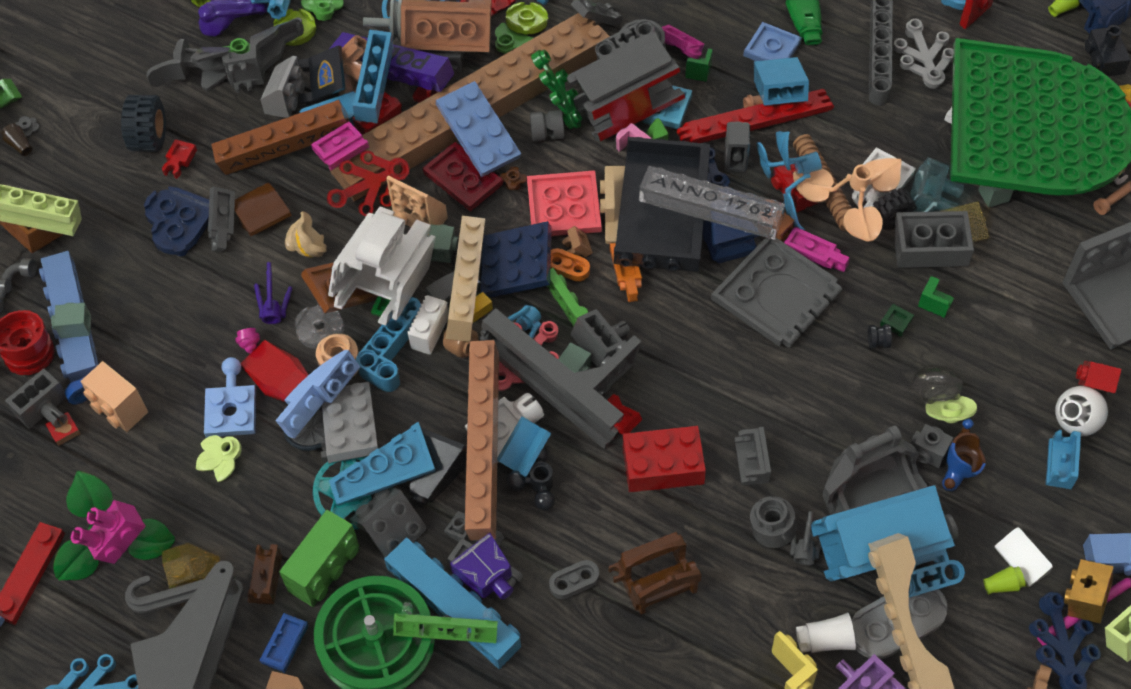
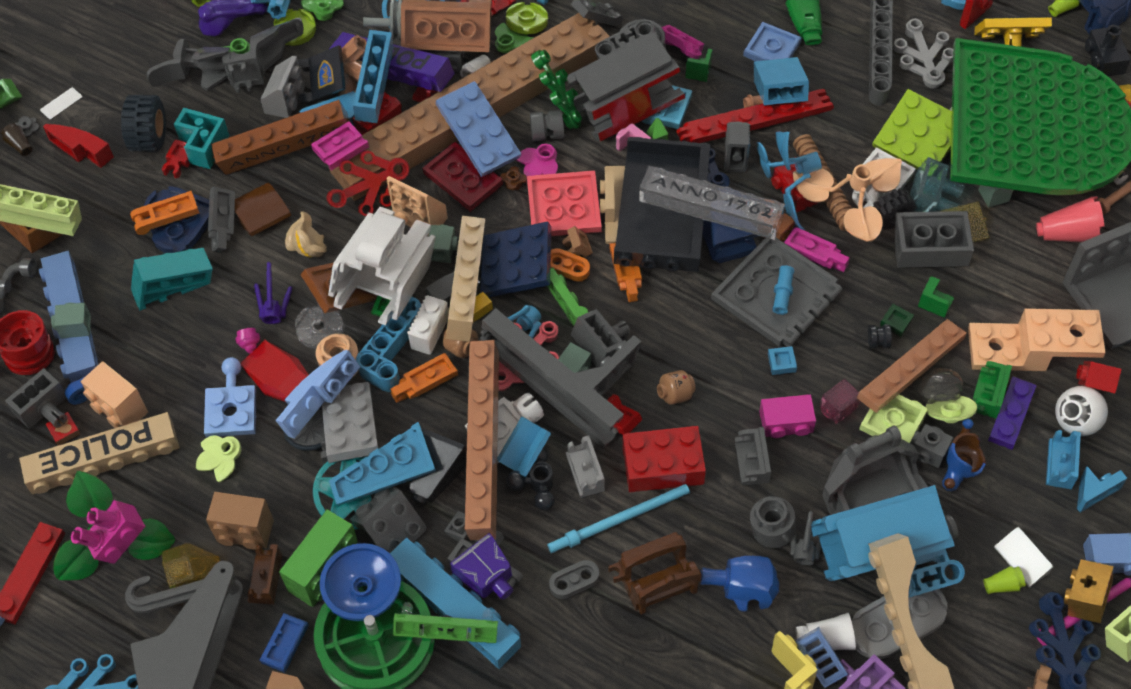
(61, 103): none -> white sticker
(79, 144): none -> red slope
(99, 453): none -> tan brick
(164, 212): none -> orange plate
(169, 273): none -> teal wedge
(200, 132): none -> teal brick
(240, 520): none -> medium nougat brick
(358, 567): none -> blue dish
(424, 378): none -> orange hinge
(474, 65): none -> white cone
(536, 162): none -> dark pink plate
(574, 537): none -> medium azure bar
(585, 468): none -> light grey hinge
(676, 387): none -> medium nougat head
(745, 580): none -> blue piece
(782, 360): none -> dark azure plate
(783, 290): none -> dark azure pin
(787, 416): none -> dark pink brick
(809, 638): none -> medium blue slope
(839, 401): none -> clear pink brick
(900, 412): none -> yellowish green plate
(911, 366): none -> nougat plate
(916, 131): none -> lime plate
(991, 388): none -> green hinge
(1012, 413): none -> dark purple plate
(1013, 28): none -> yellow plate
(1037, 339): none -> light nougat bracket
(1072, 223): none -> coral cone
(1094, 489): none -> dark azure slope

